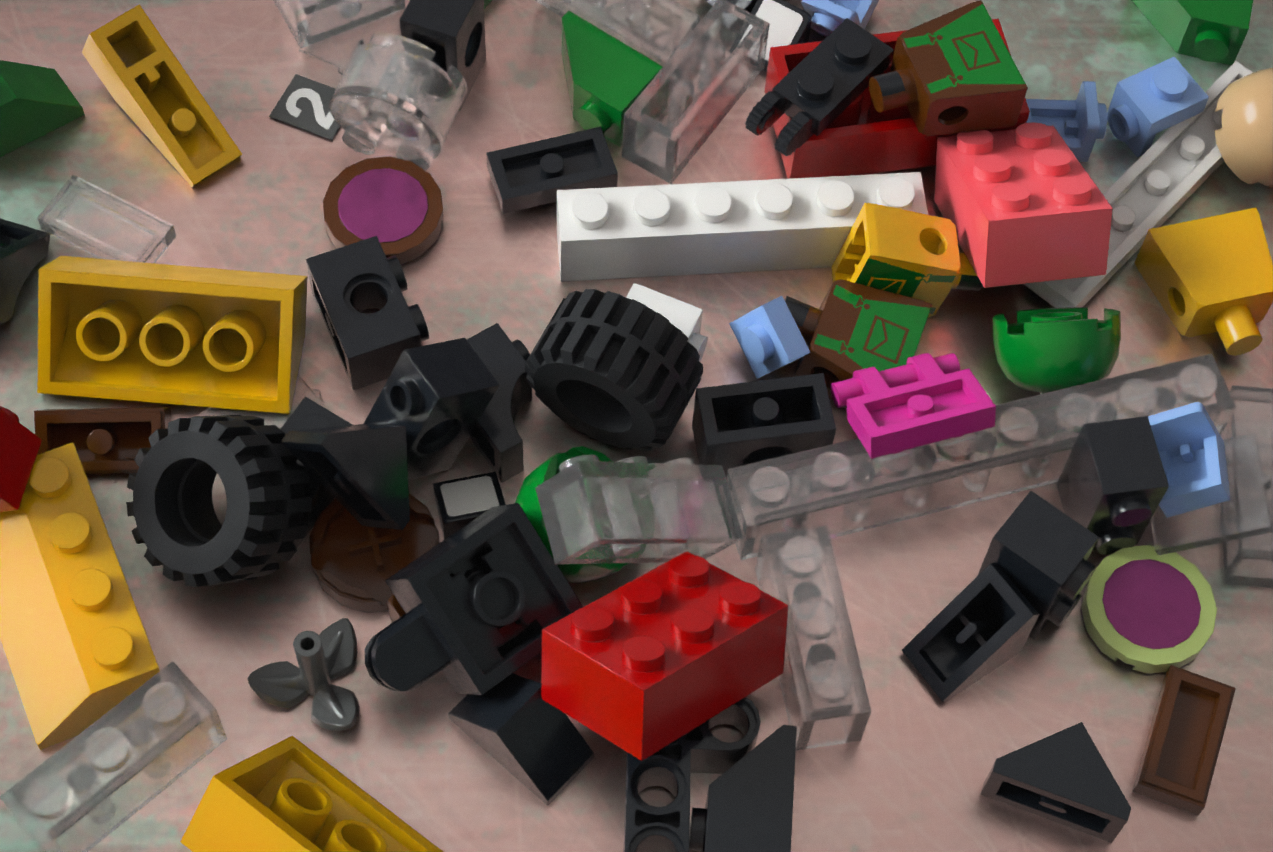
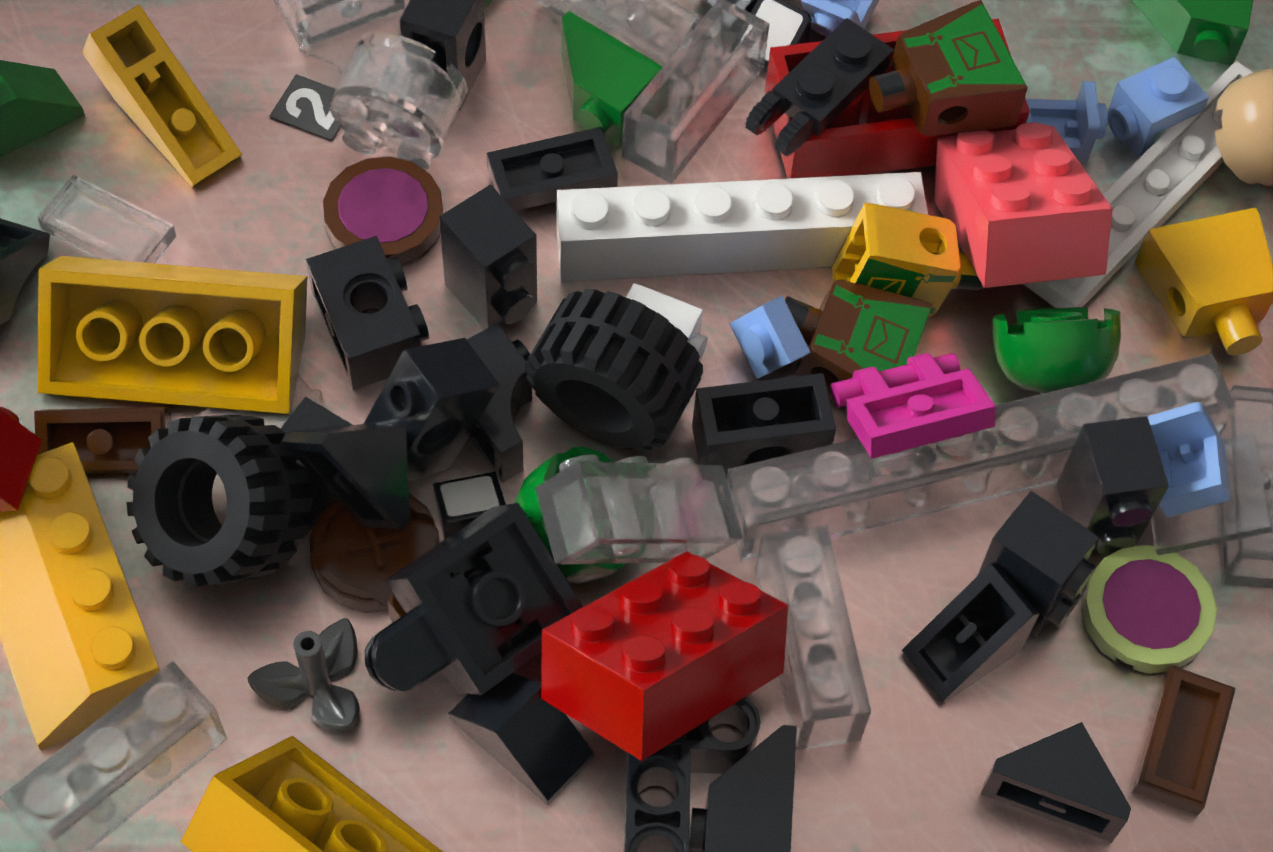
(489, 258): none -> black brick

